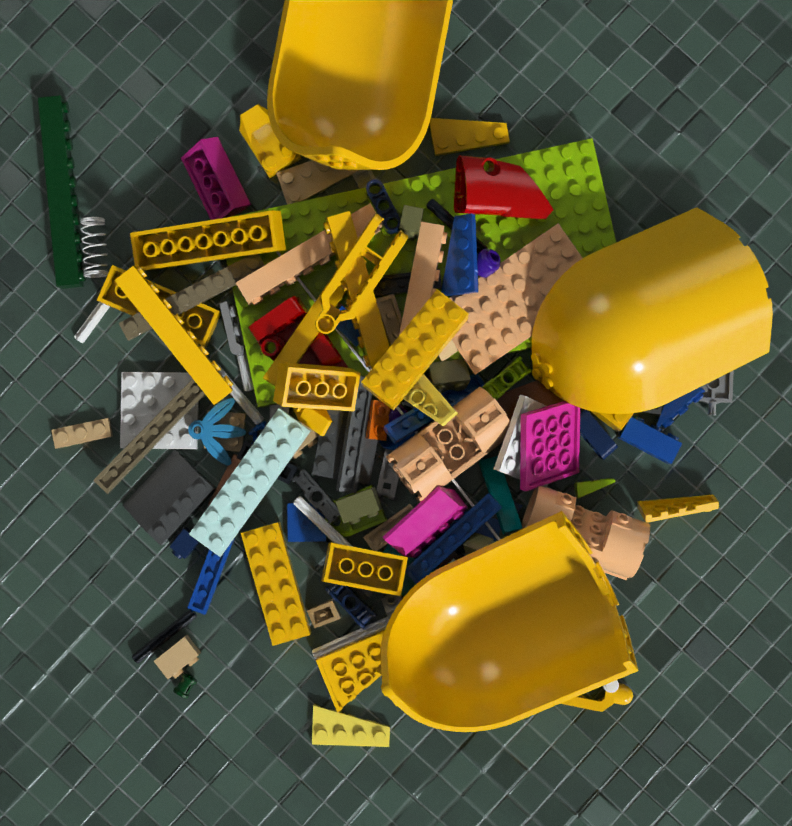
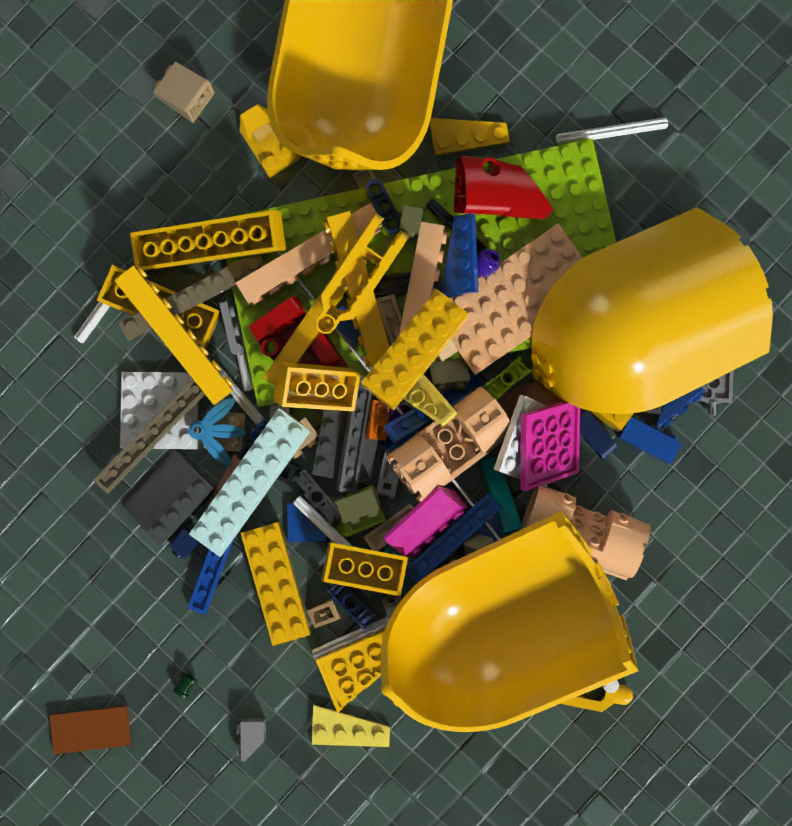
(60, 192): dark green brick -> none
(82, 433): tan plate -> none
(90, 729): none -> dark orange tile
(91, 221): white piece -> none
(164, 636): black axle -> none
(177, 657): tan brick -> none
(184, 91): none -> tan slope
(215, 179): dark pink slope -> none
(252, 736): none -> light grey slope
(309, 179): tan wing -> none
(315, 419): yellow slope -> none
(588, 487): lime slope -> none
(611, 131): none -> white axle
(674, 507): yellow wing -> none

